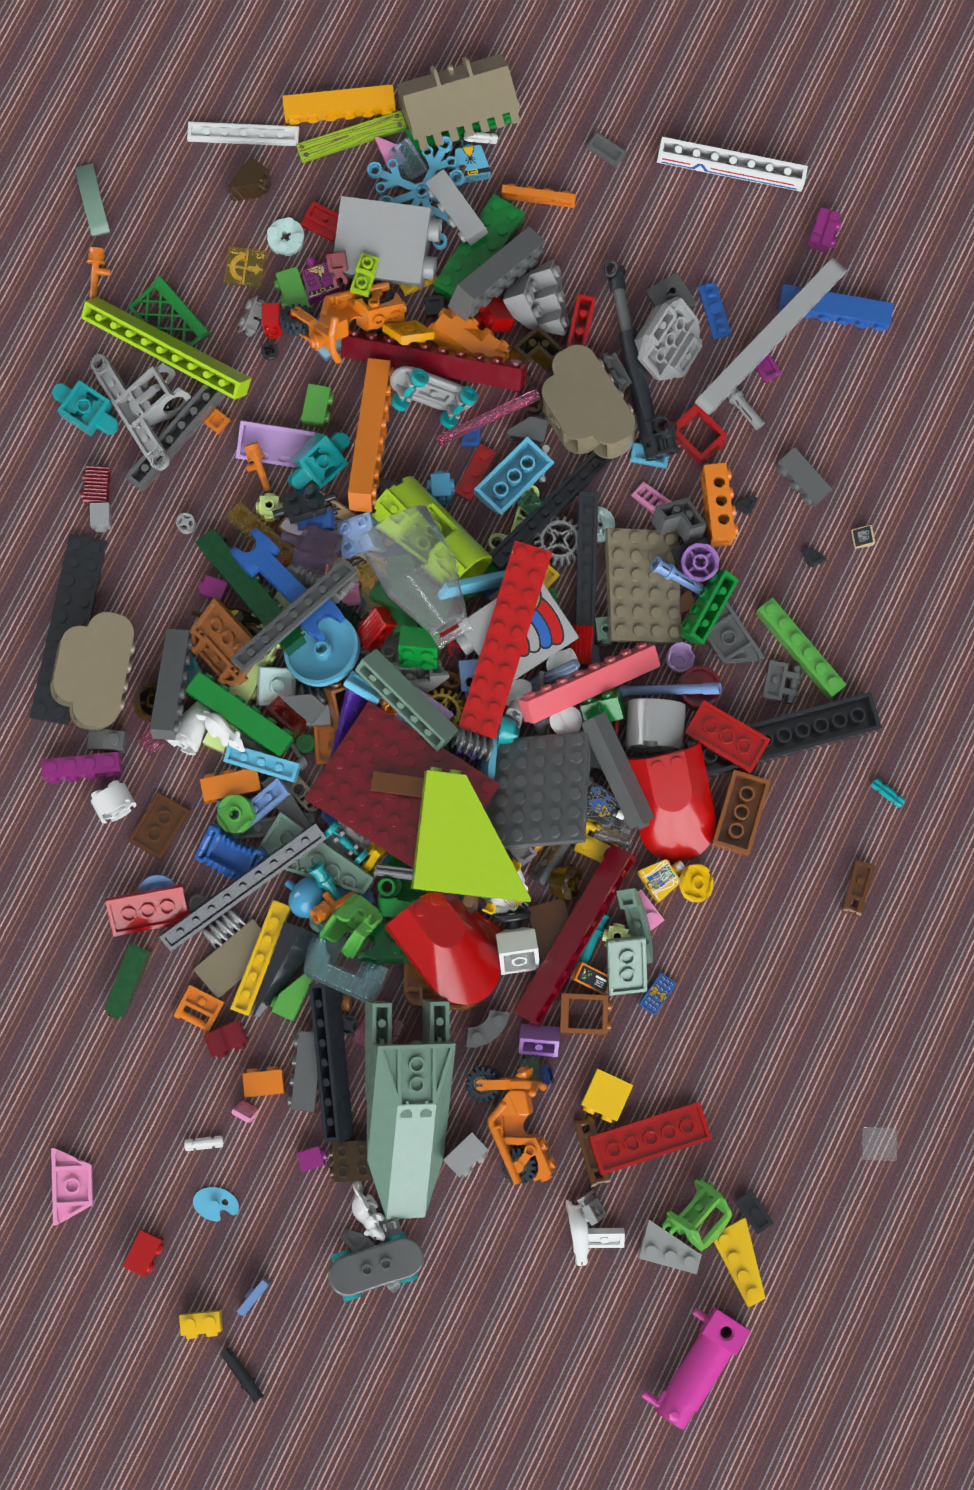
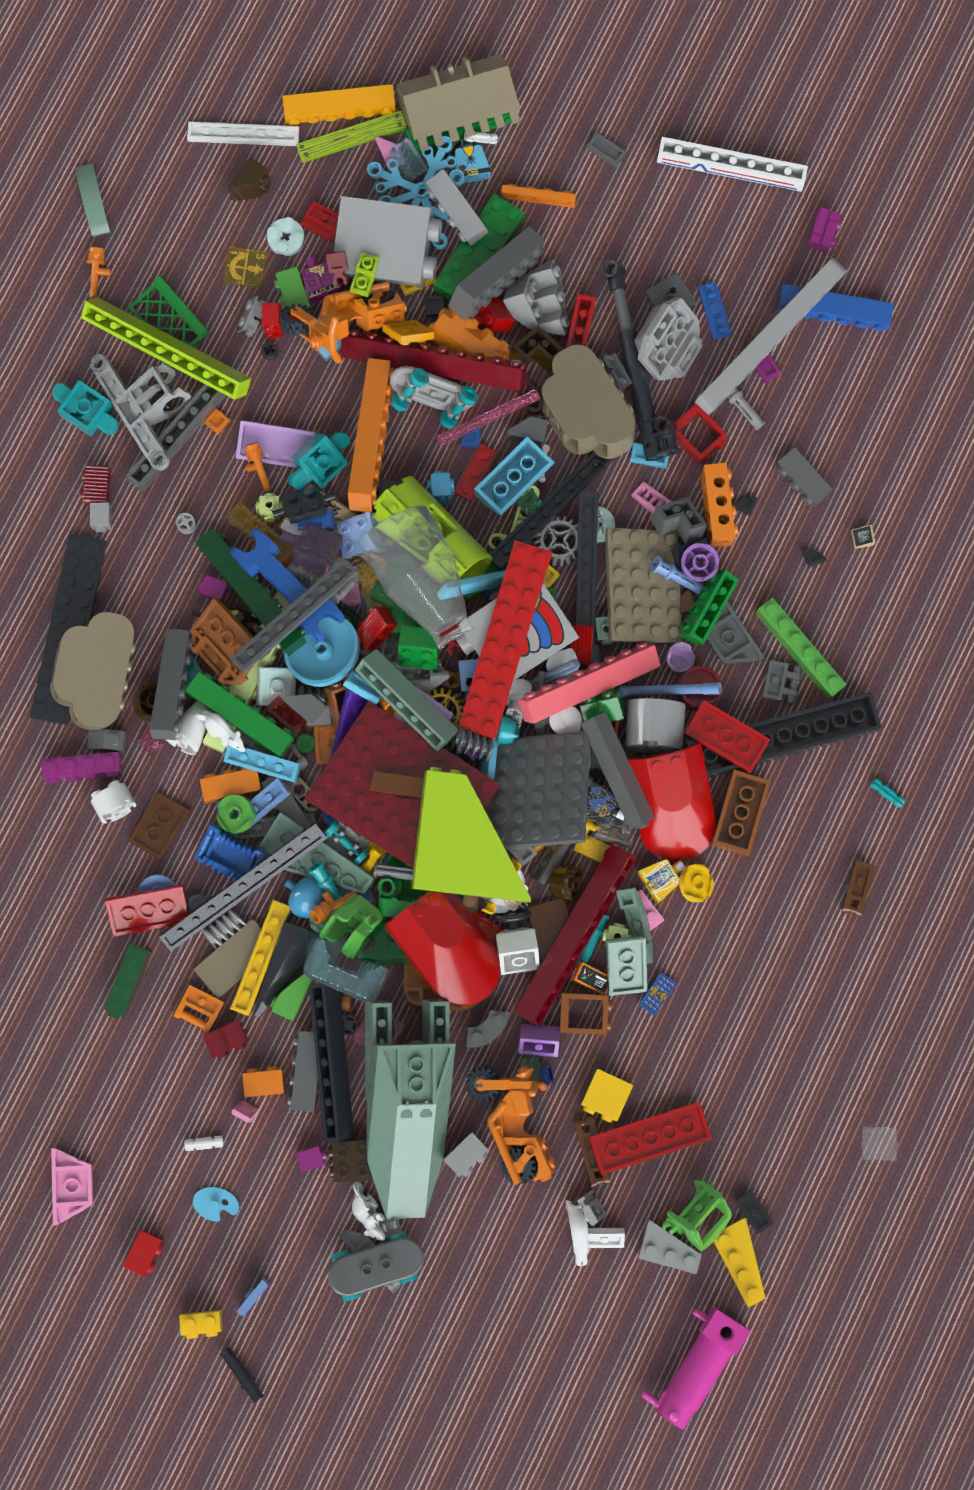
(316, 406): bright green brick -> none

